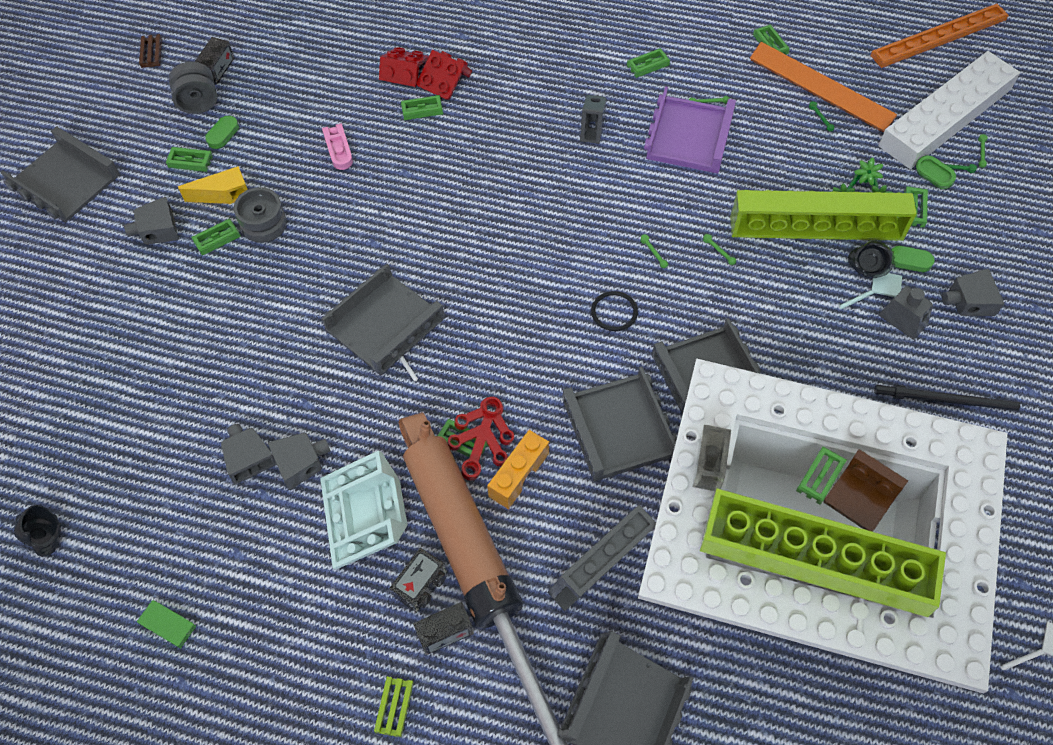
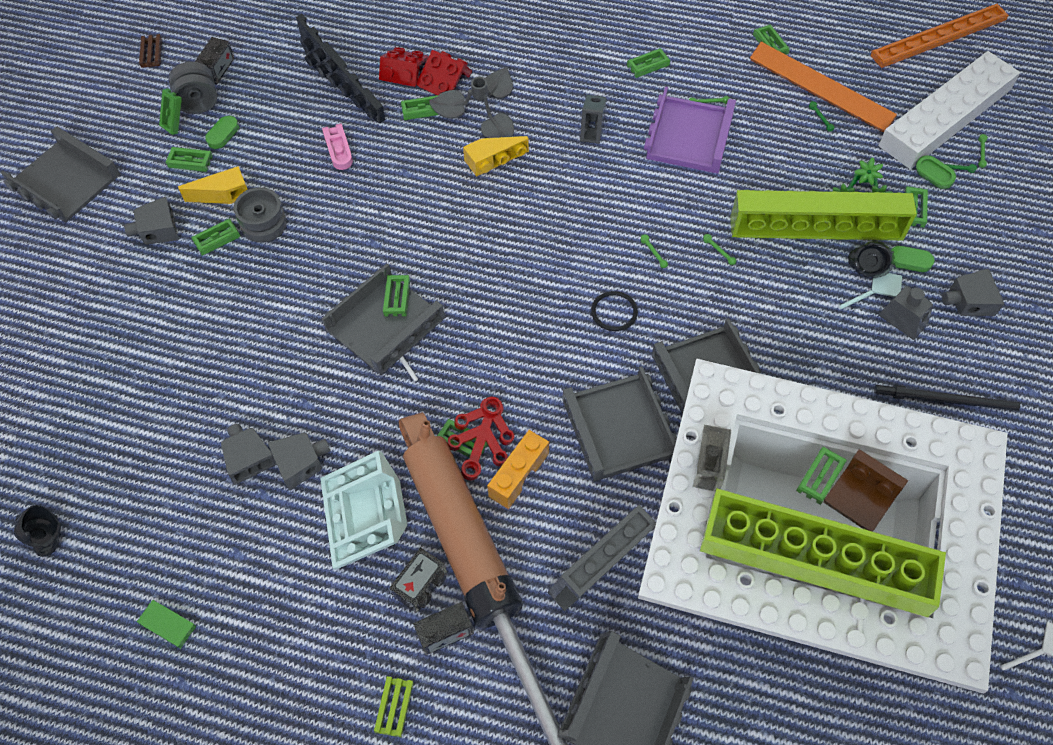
(170, 111): none -> bright green tile
(332, 66): none -> black wing
(396, 310): none -> bright green tile
(492, 152): none -> yellow slope
(497, 84): none -> dark grey plant

